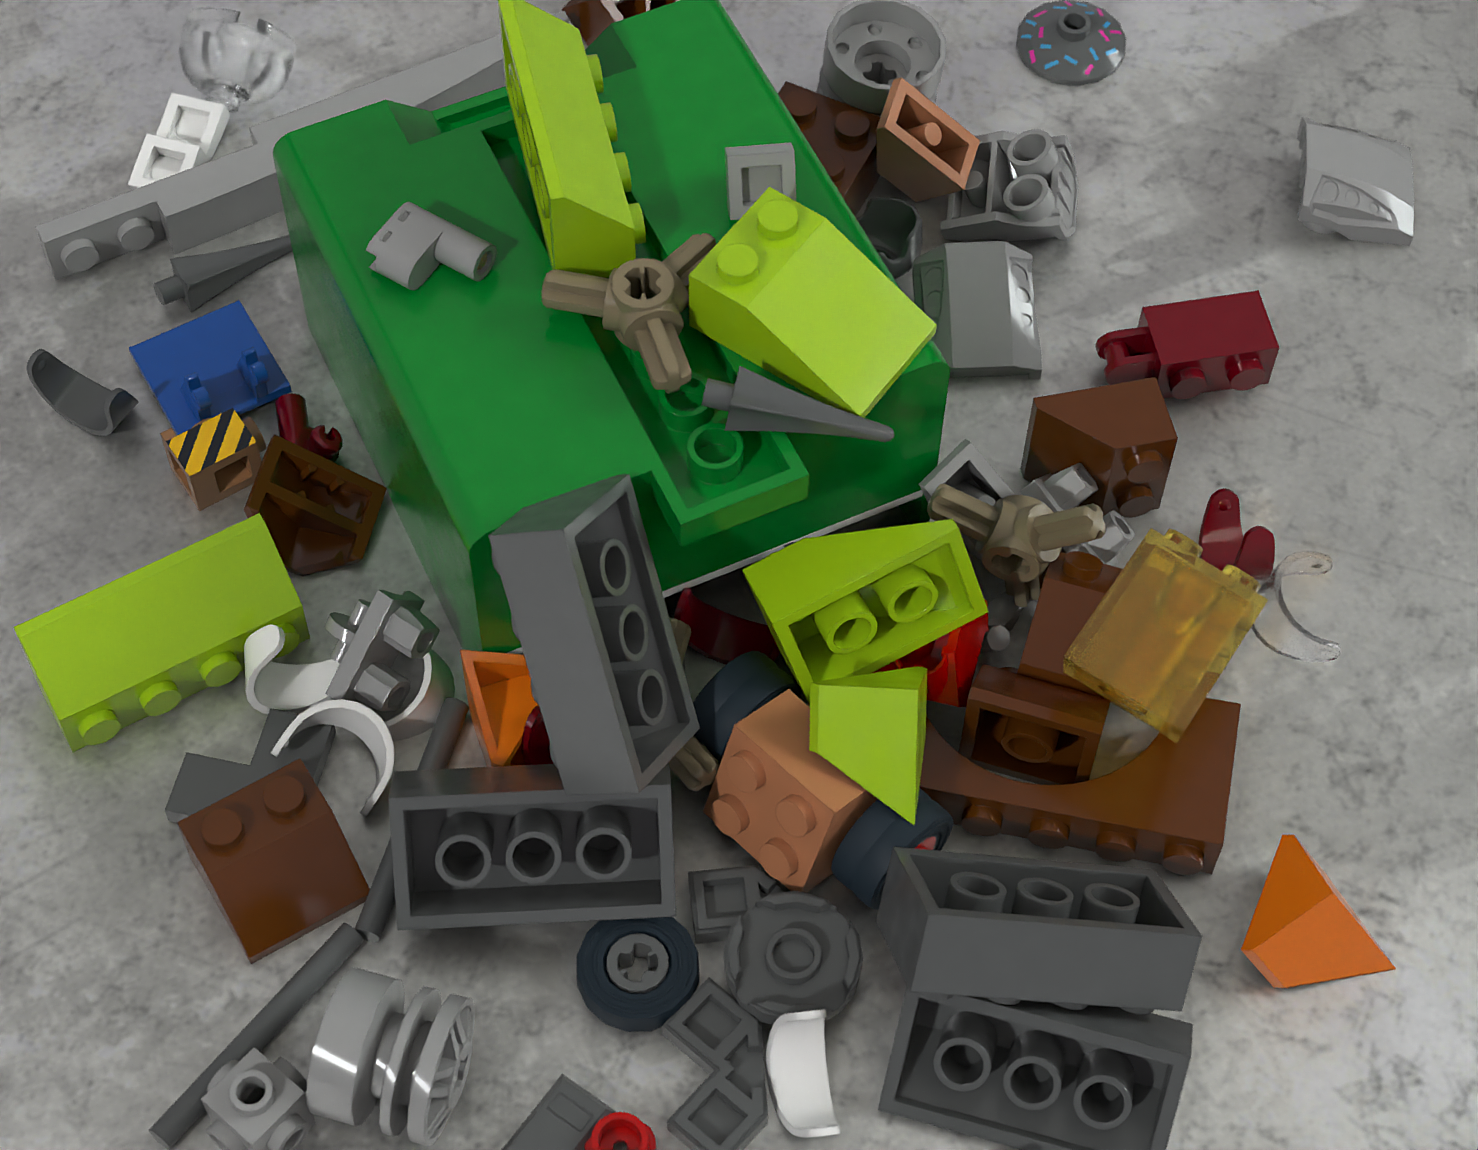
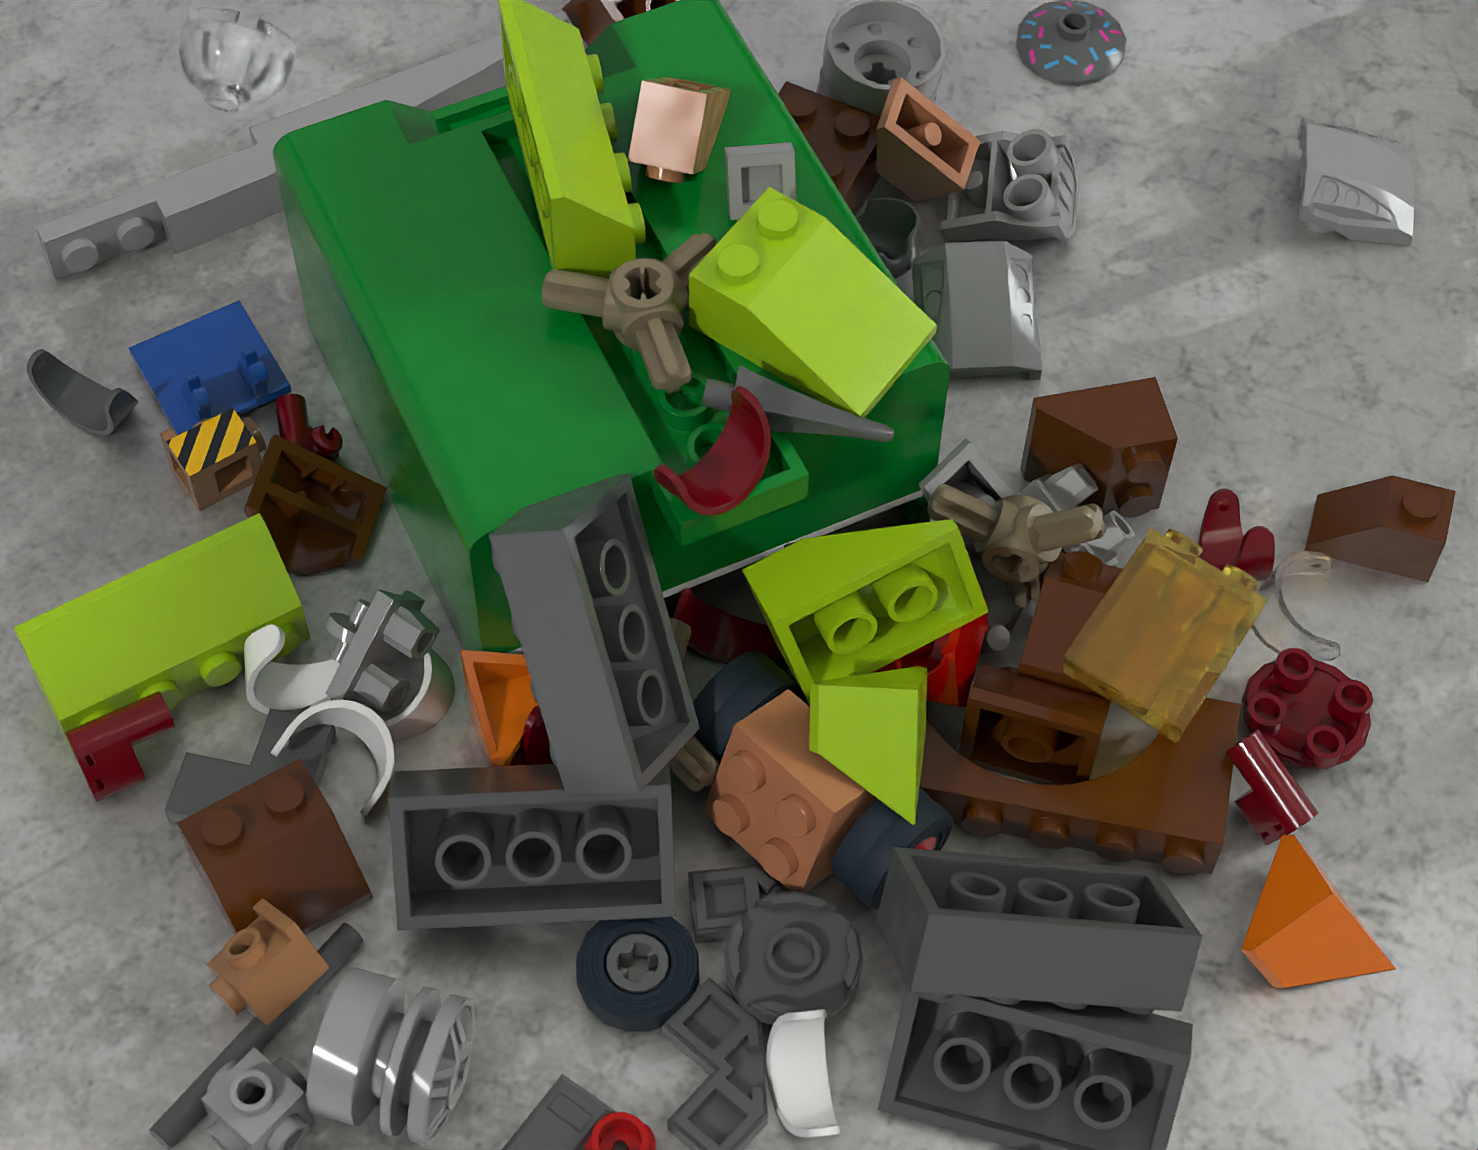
(106, 744): none -> dark red piece
(183, 140): white slope -> none
(206, 275): dark grey piece -> none
(265, 966): none -> medium nougat brick
(419, 241): light grey piece -> none
(436, 756): dark grey bar -> none
(676, 126): none -> slope
(730, 466): none -> dark red helmet
(1195, 346): dark red brick -> none
(1275, 800): none -> dark red piece
(1307, 710): none -> dark red dish
(1384, 525): none -> reddish brown slope

